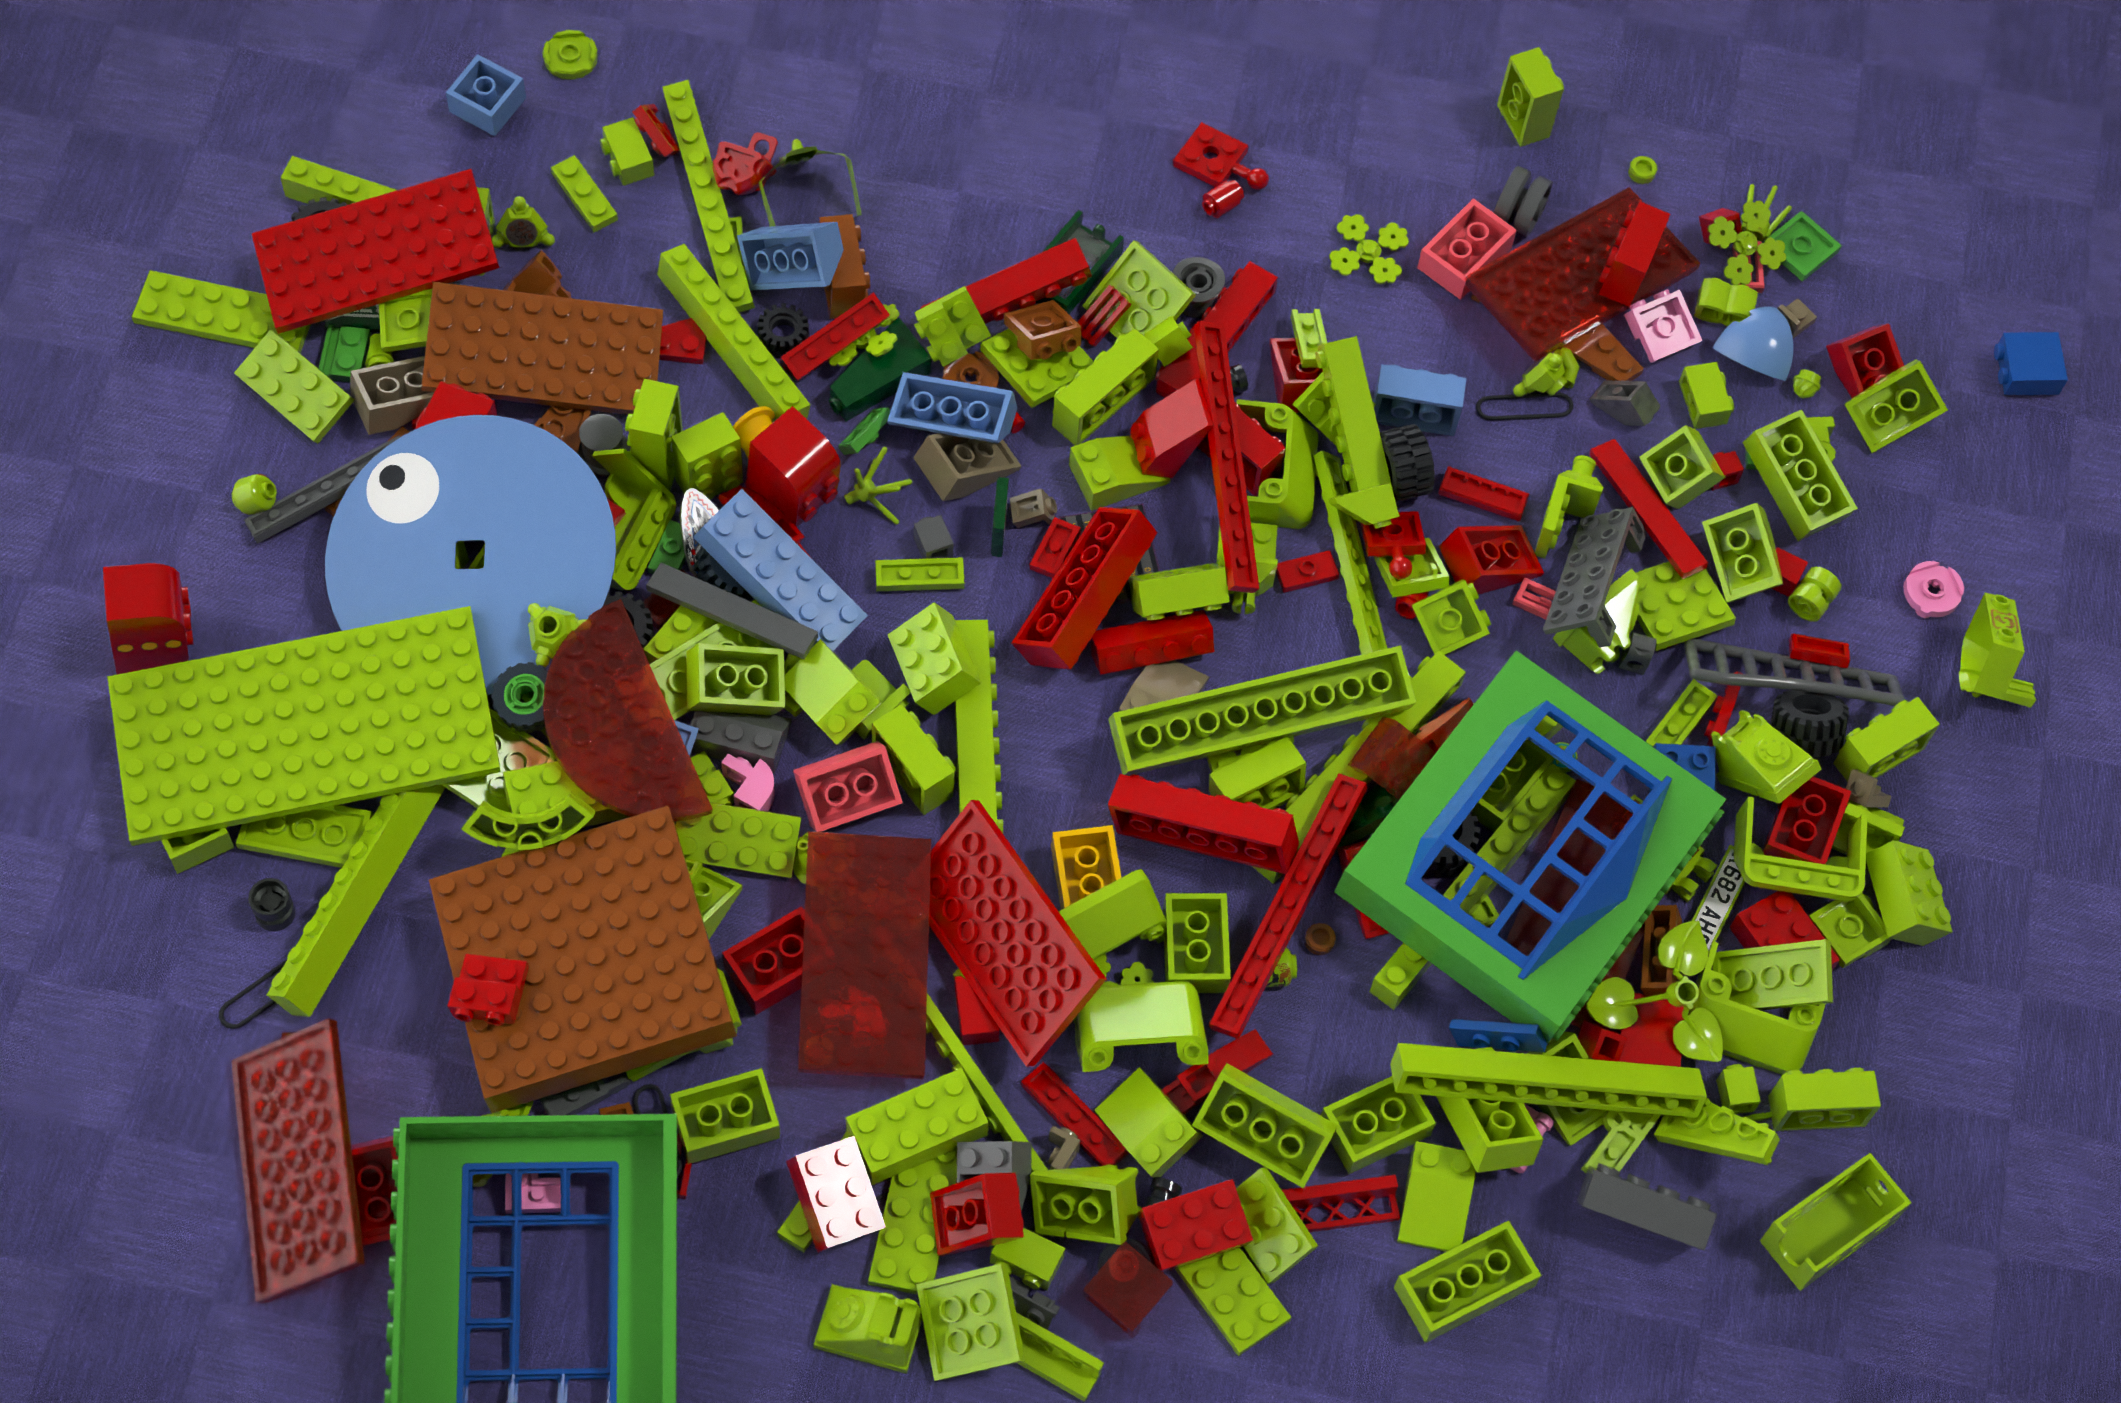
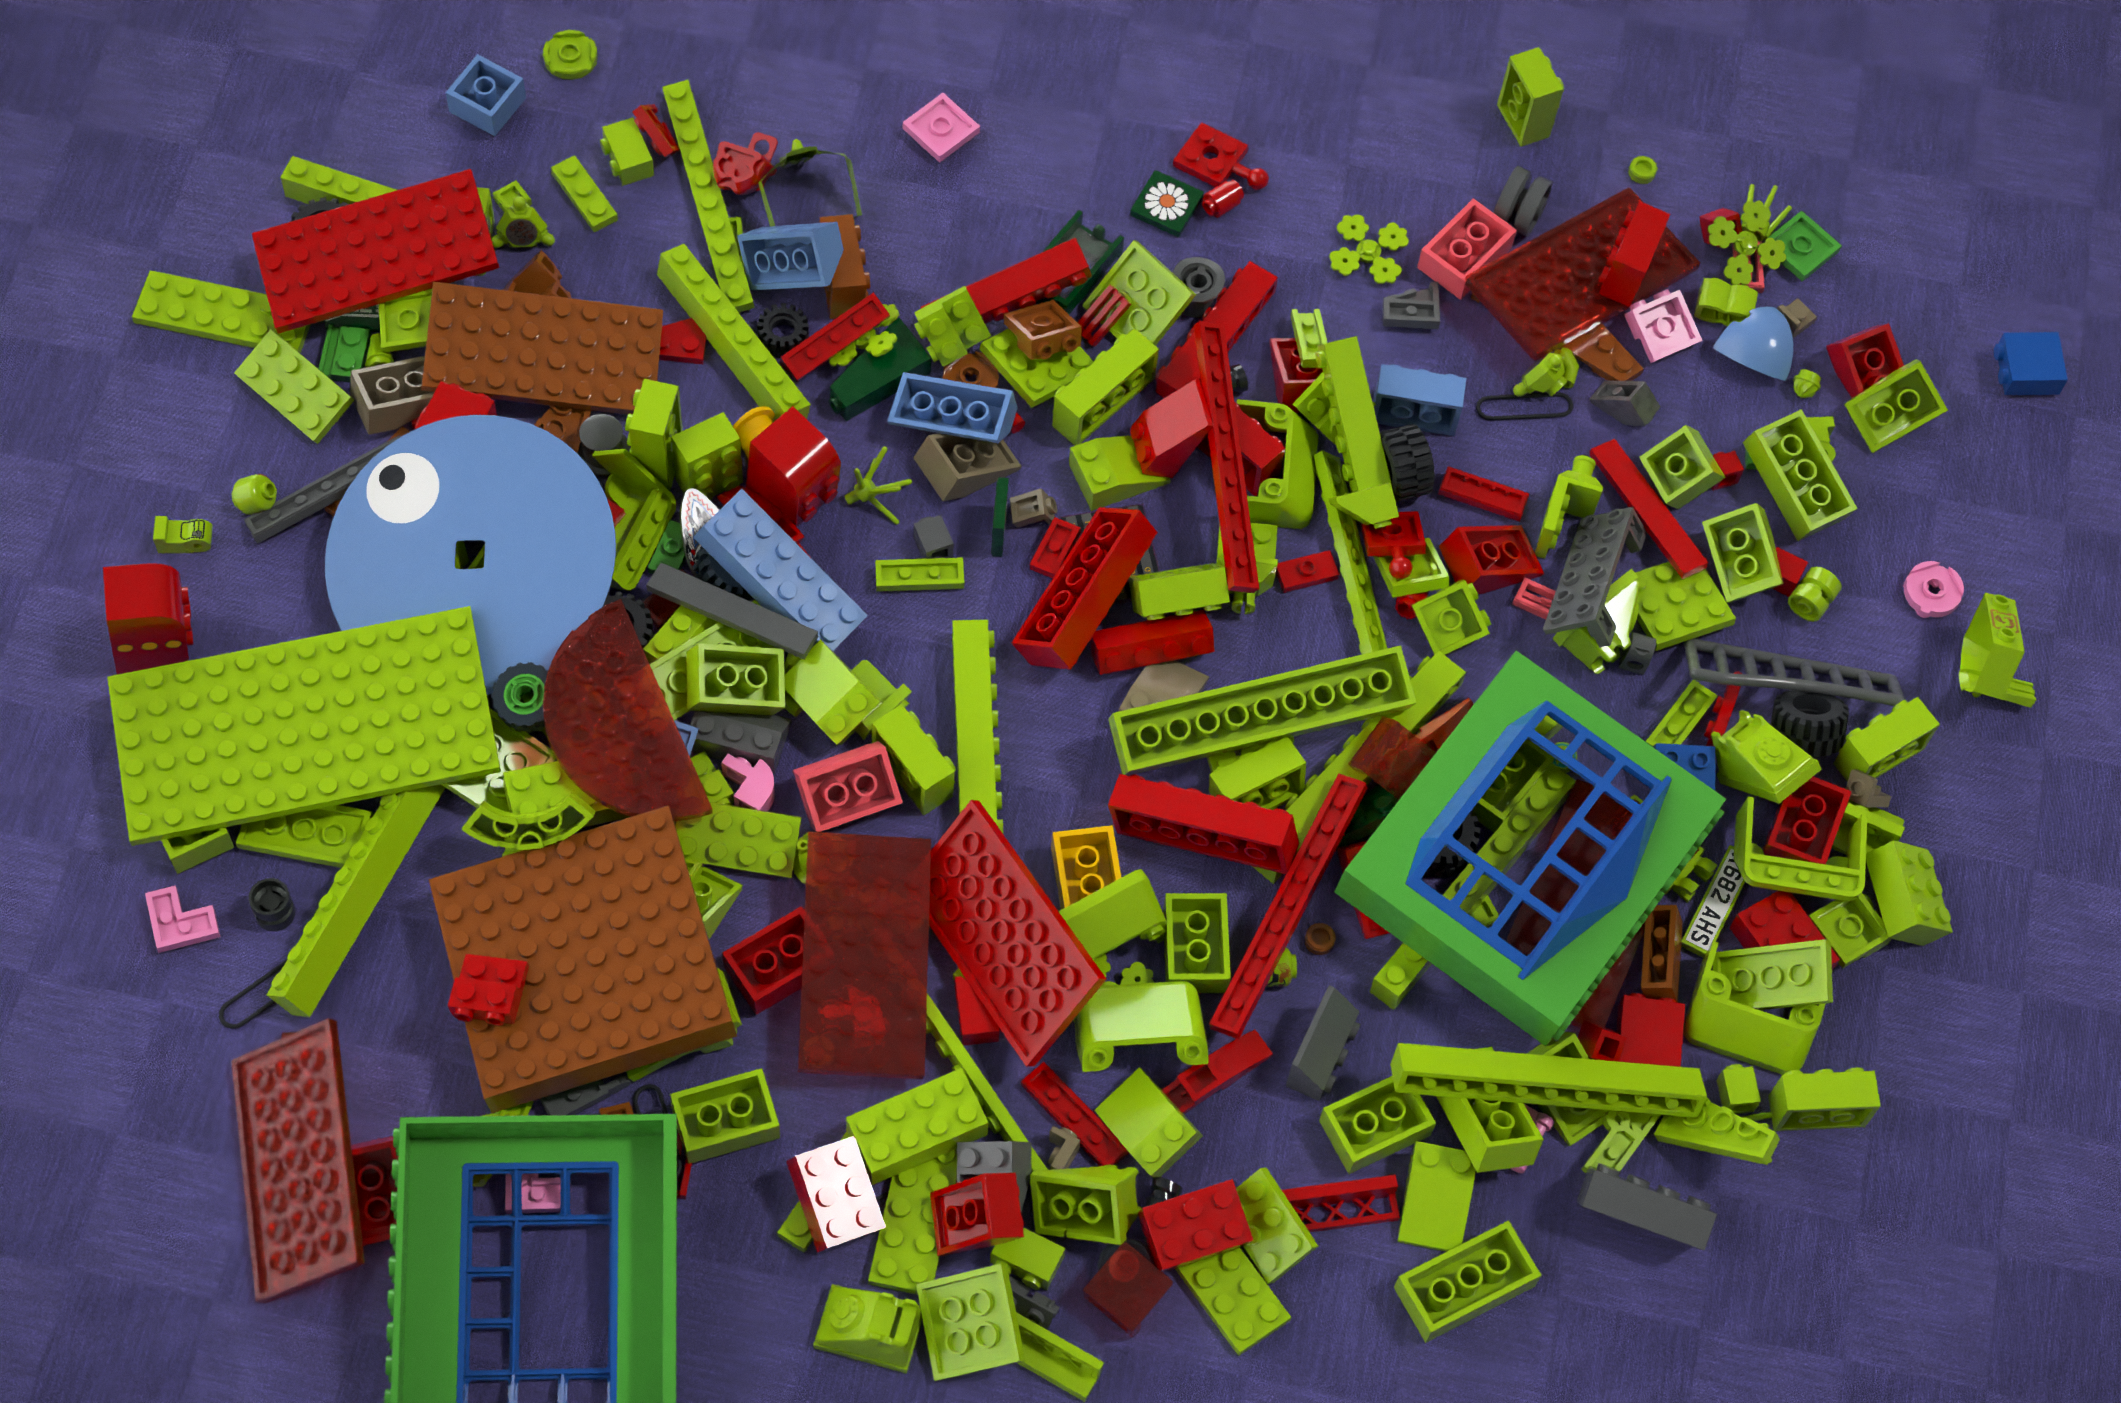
(177, 928): none -> bright pink plate
(182, 535): none -> lime leg
(505, 196): none -> lime tile
(549, 630): lime rock -> none
(865, 432): bright green plate -> none
(934, 658): lime brick -> none
(941, 127): none -> bright pink plate
(1166, 203): none -> tile
(1170, 339): lime brick -> none
(1264, 1125): lime brick -> none
(1324, 1046): none -> dark grey slope
(1413, 309): none -> dark grey wing
(1498, 1035): blue plate -> none
(1687, 952): lime plant -> none
(1706, 395): lime brick -> none
(1819, 650): red tile -> none
(1835, 1221): lime piece -> none

